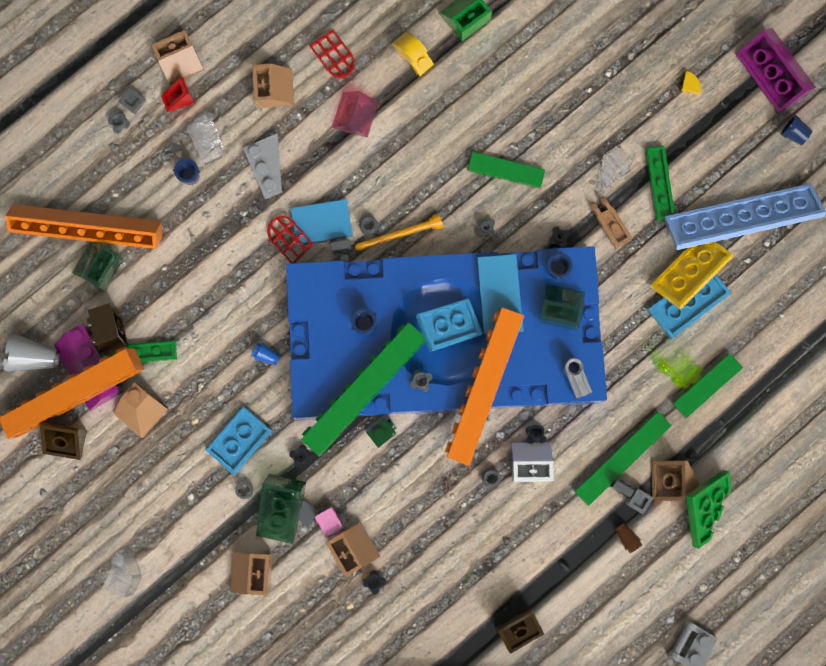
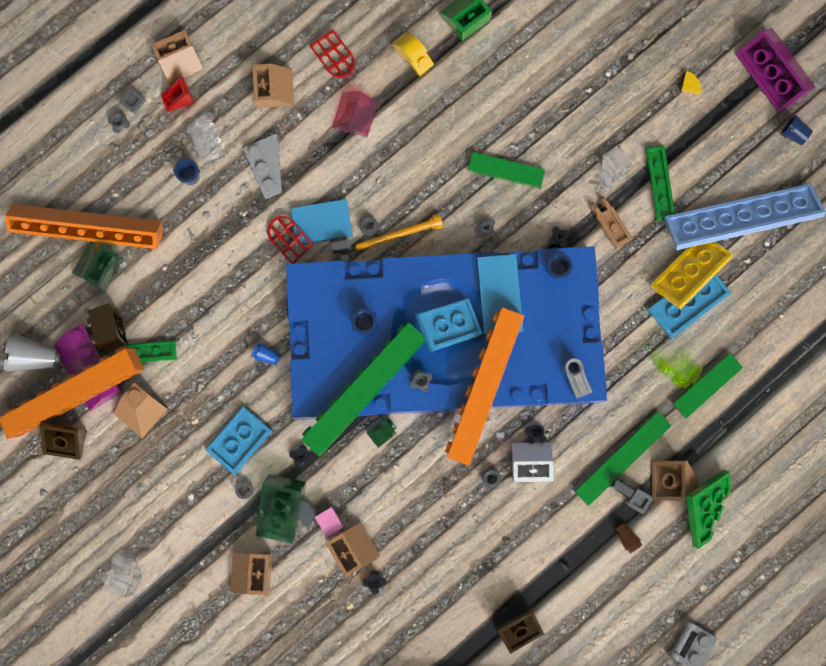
(562, 307): clear green slope -> none

